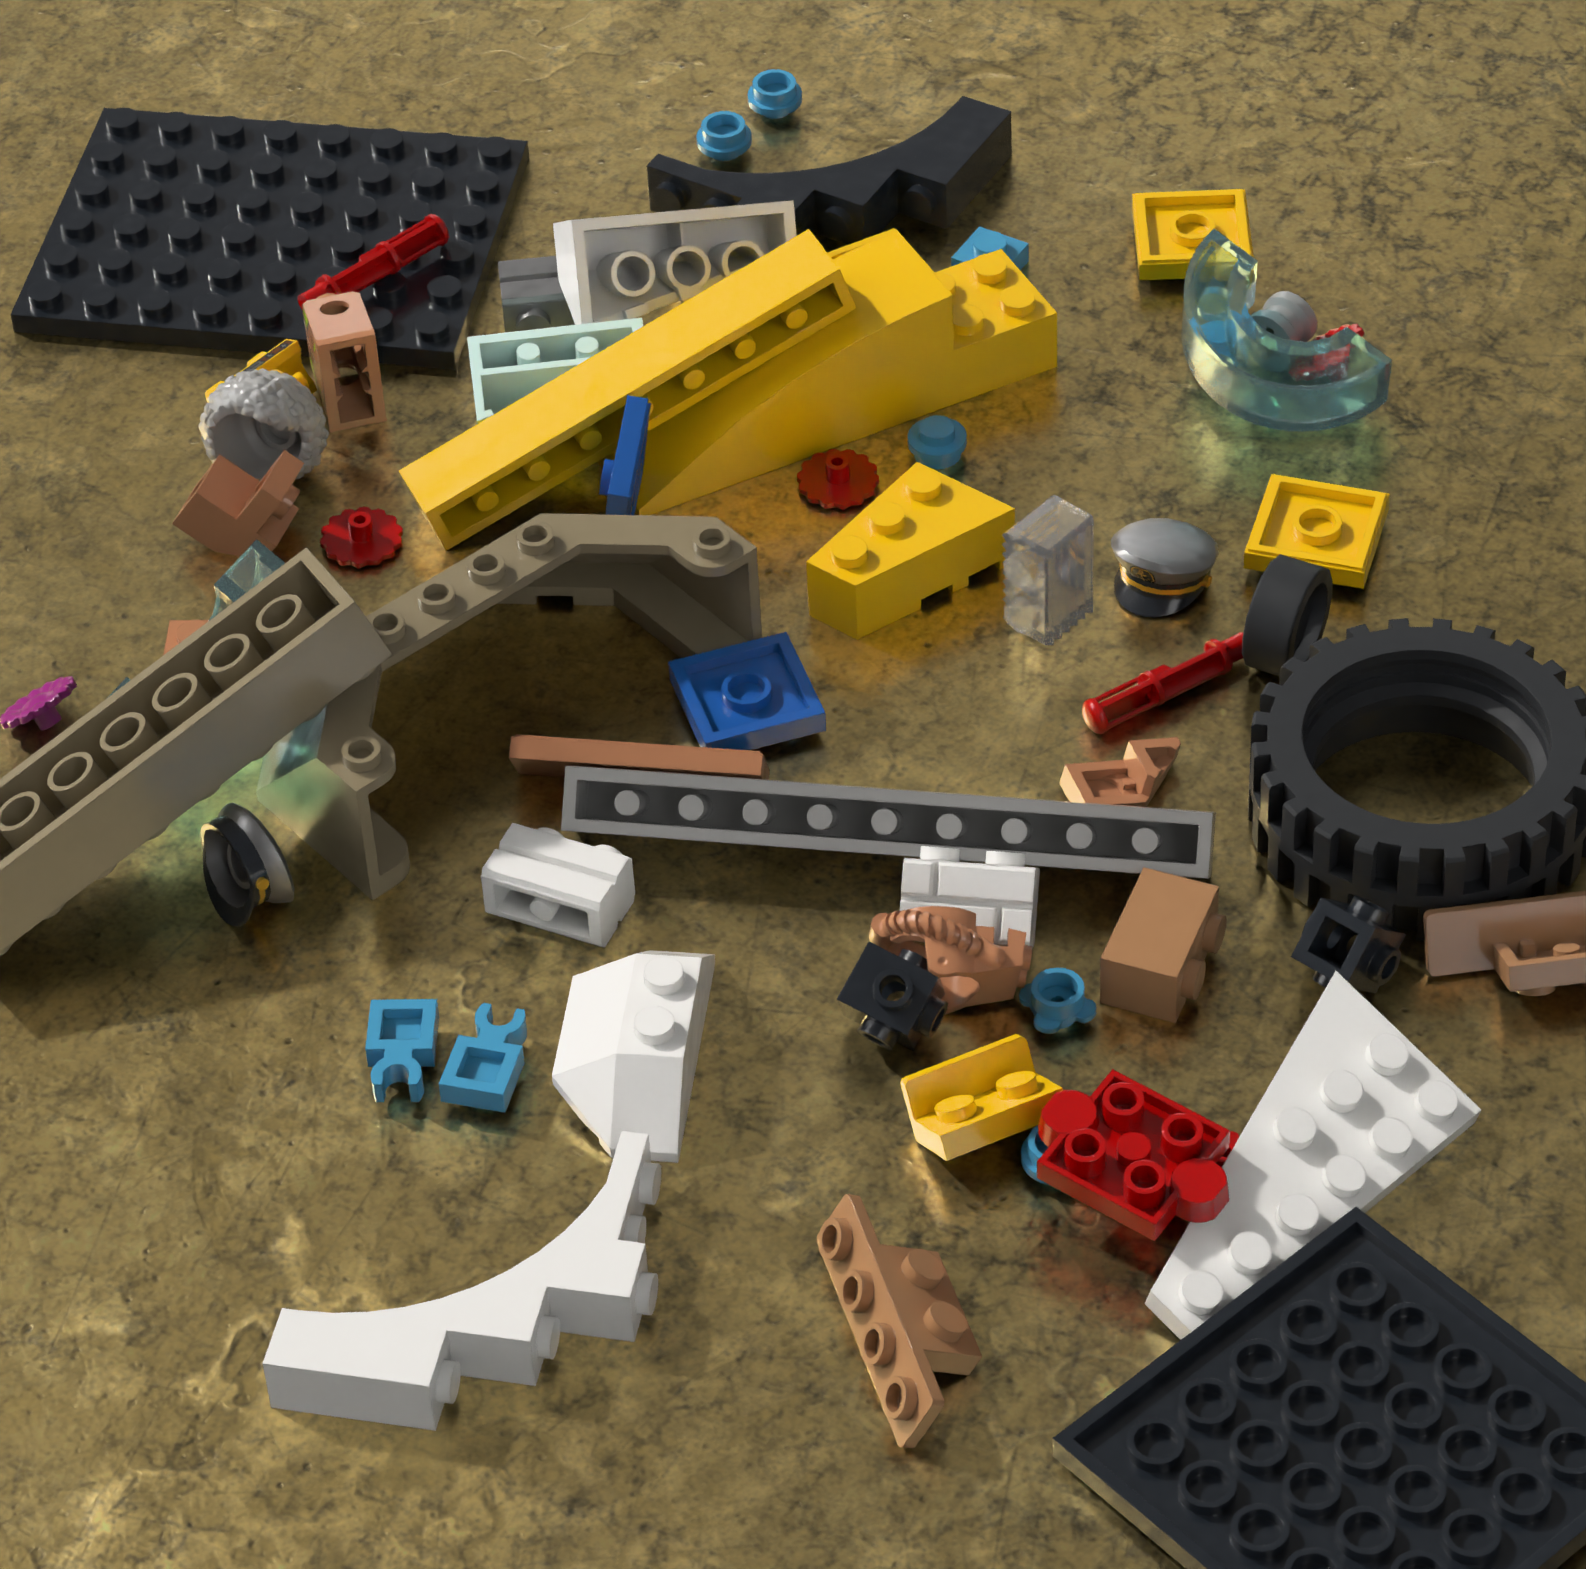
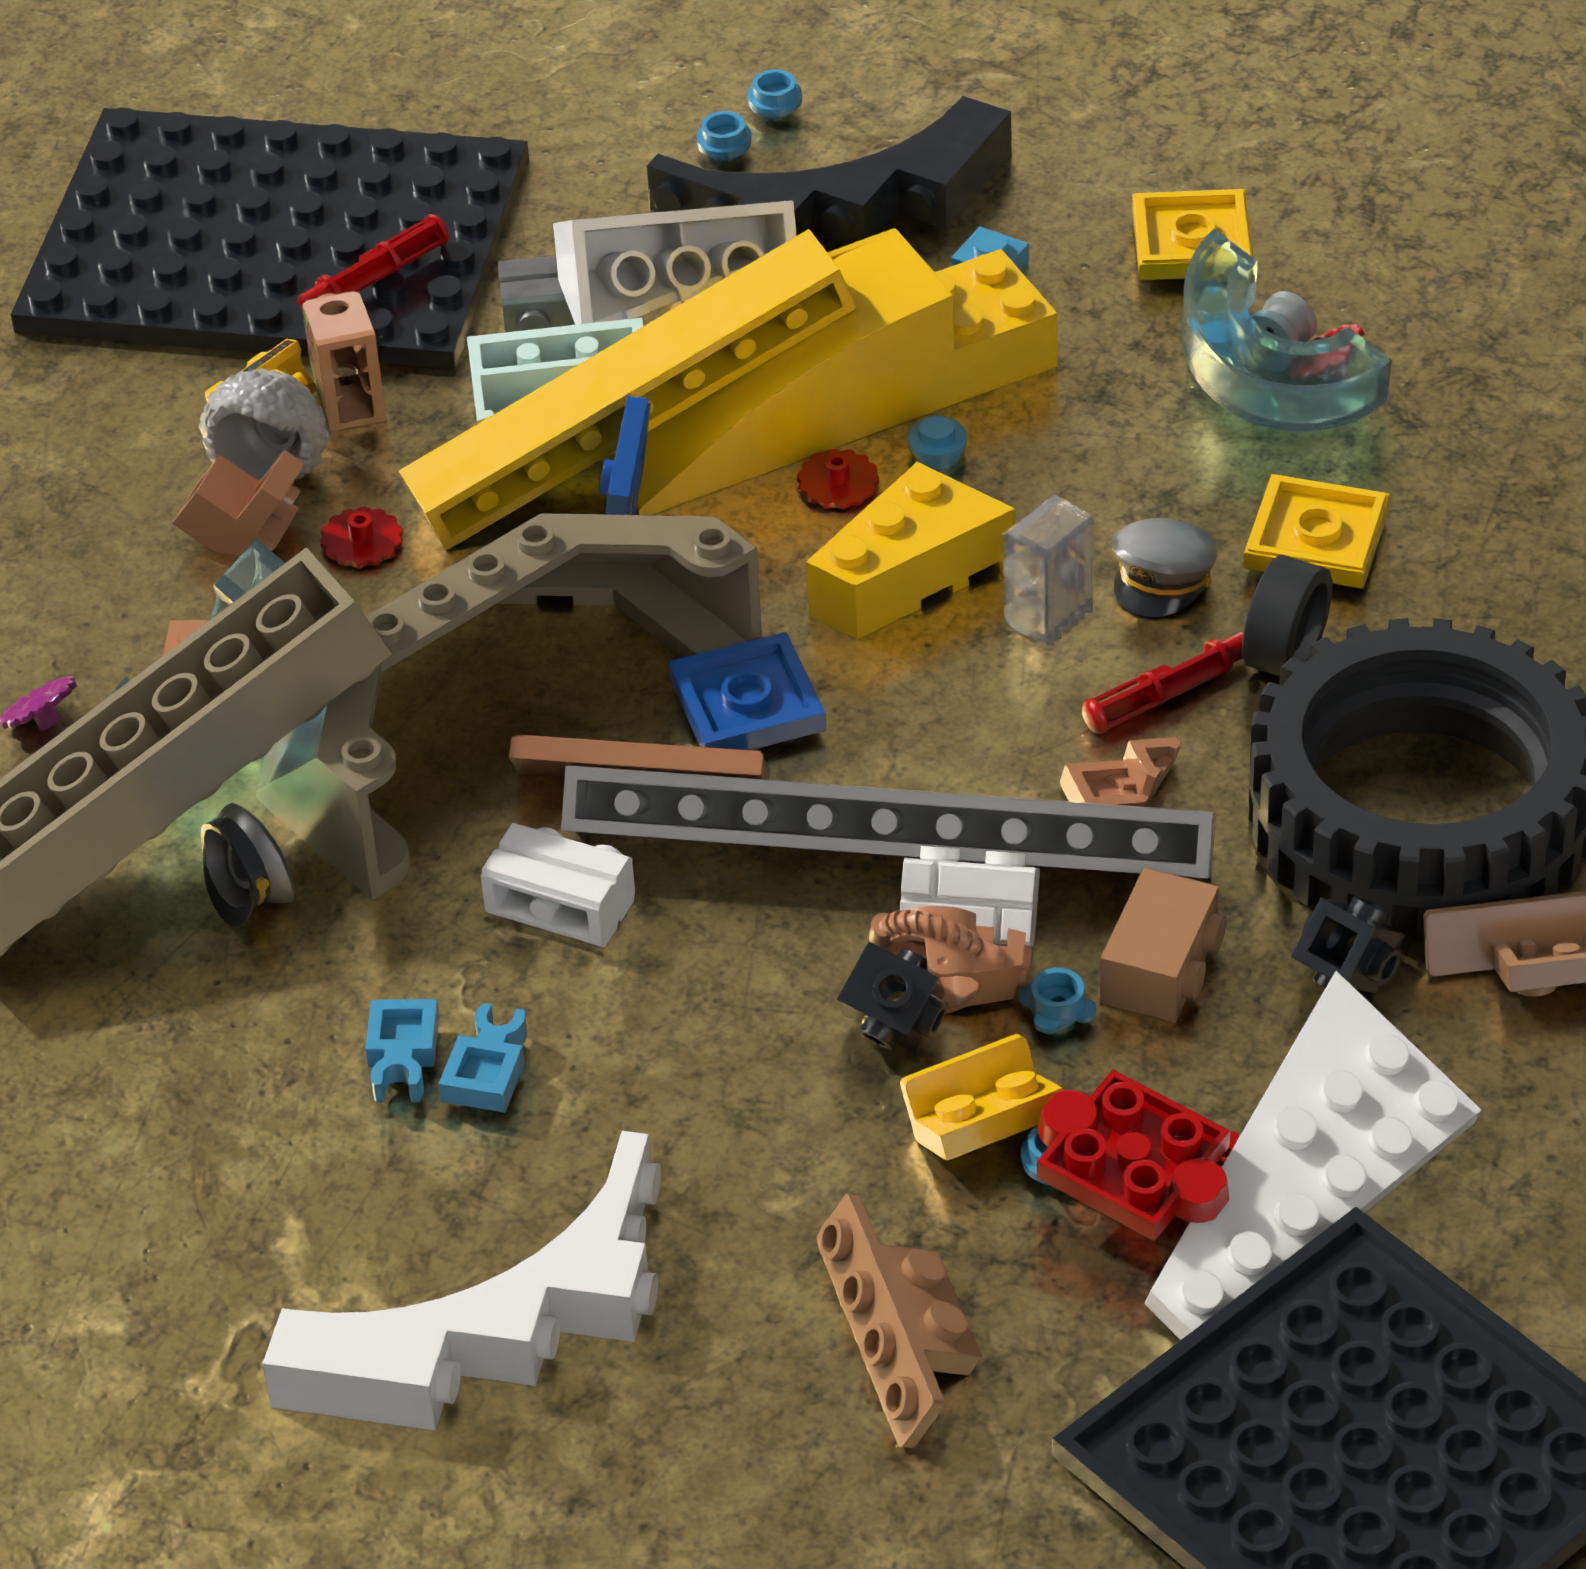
(635, 1046): white wedge -> none

